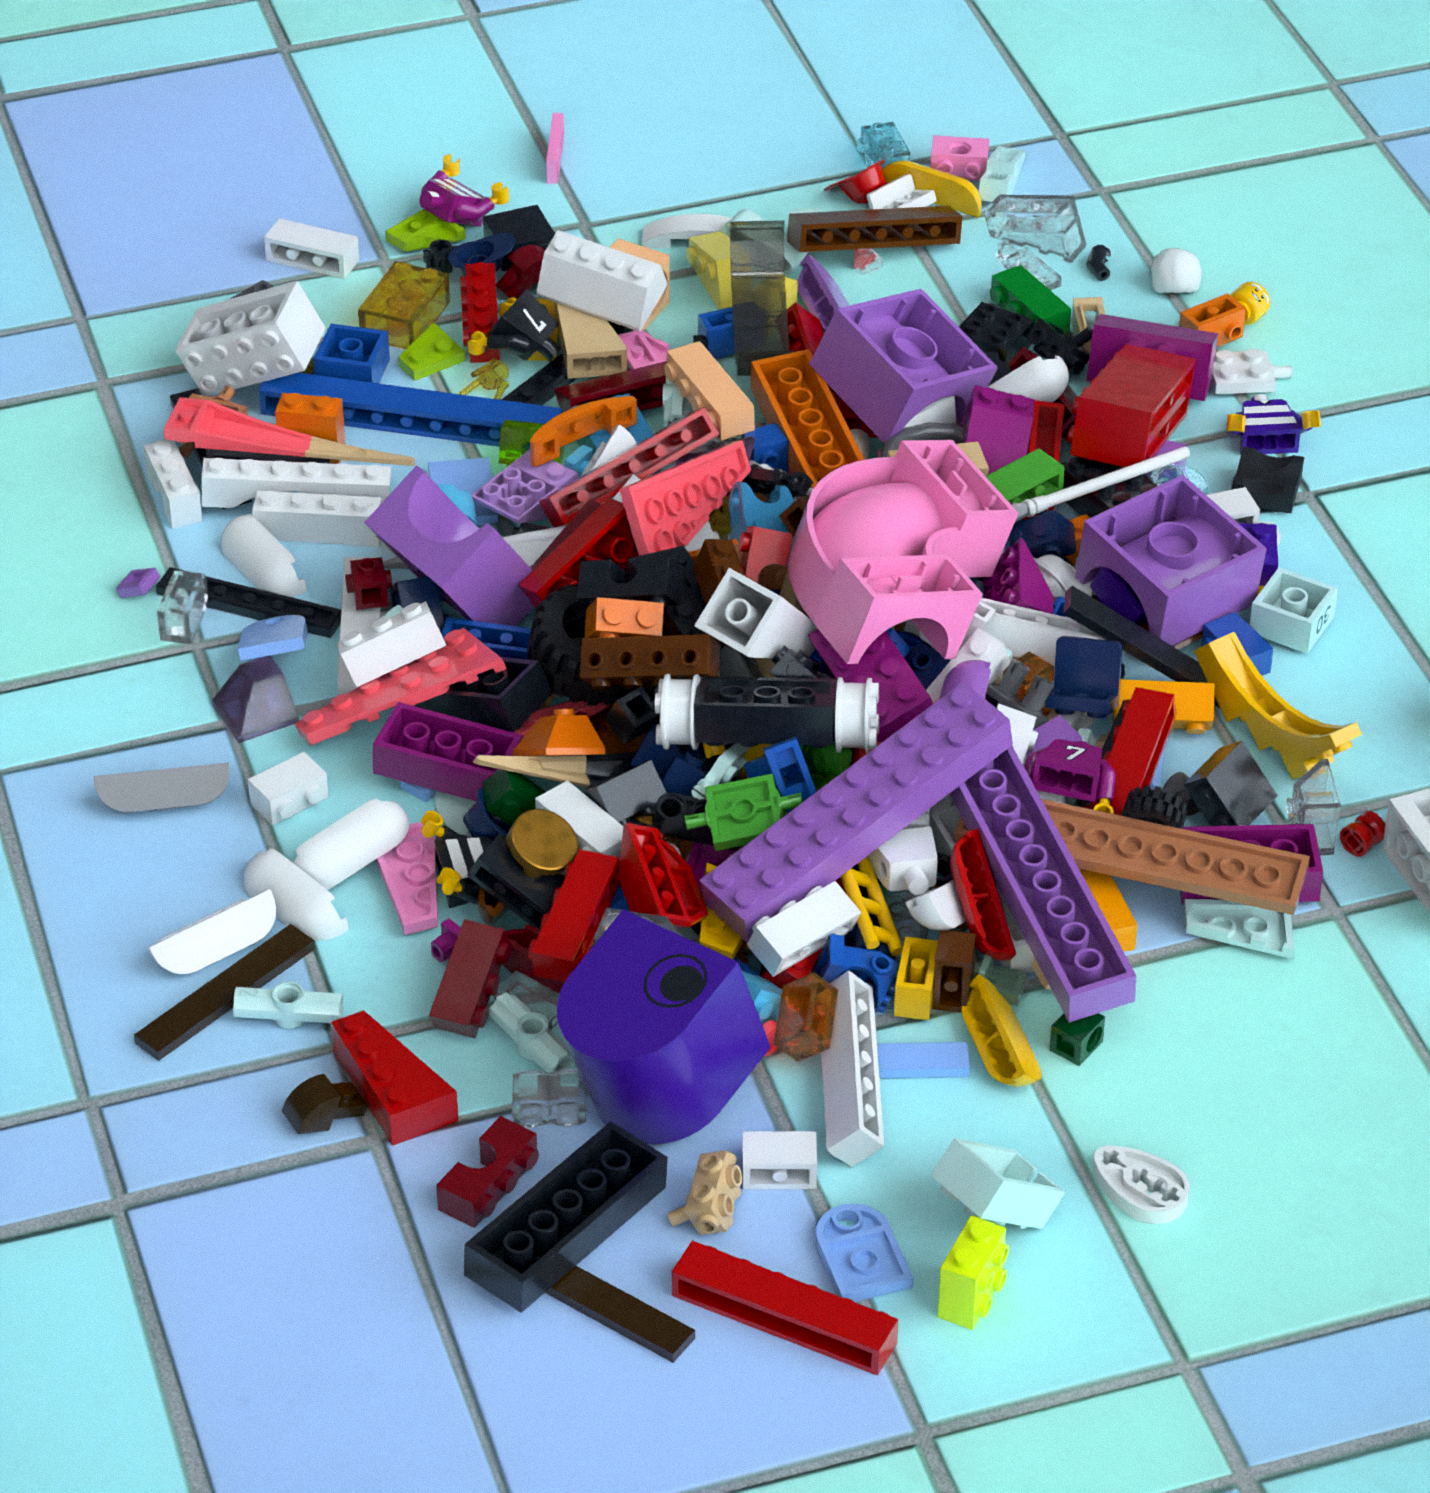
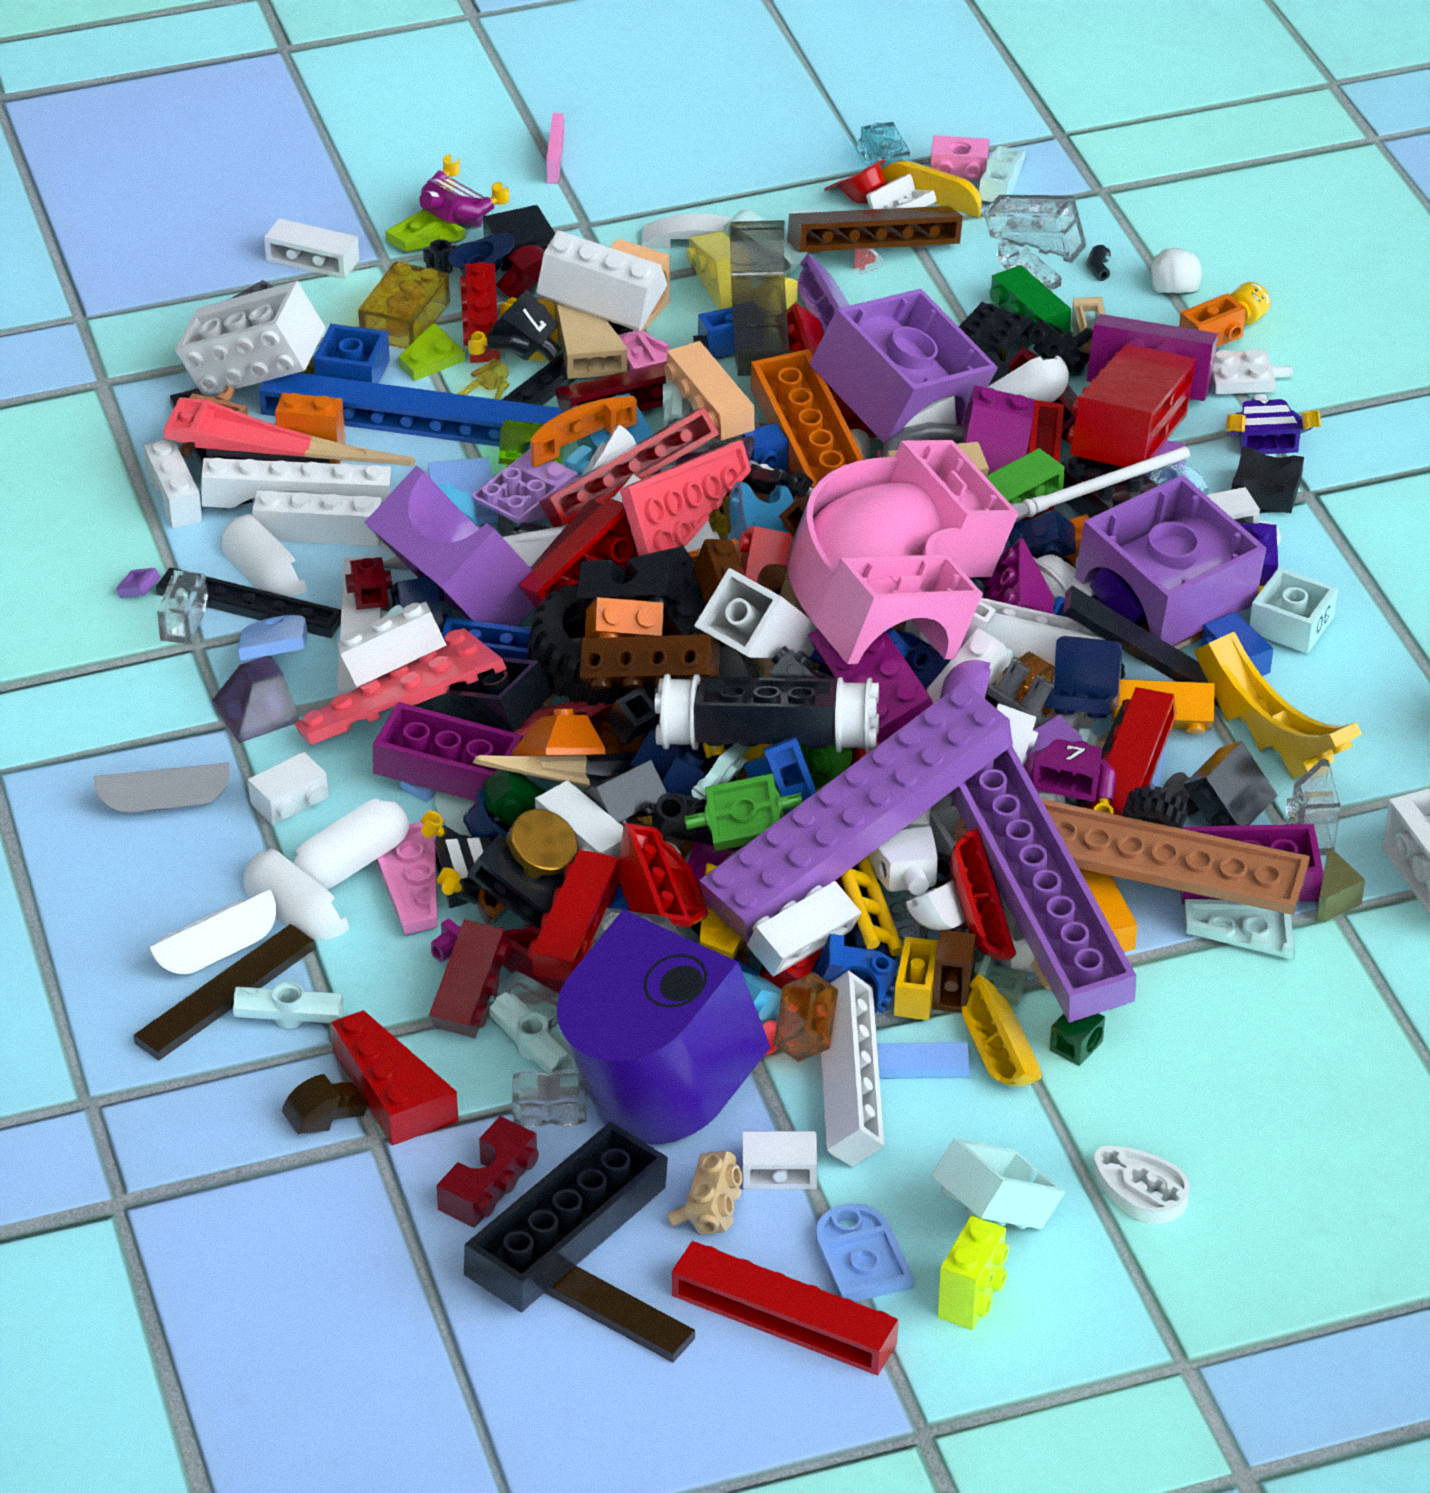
(1340, 888): none -> olive slope
(1363, 833): red wheel -> none

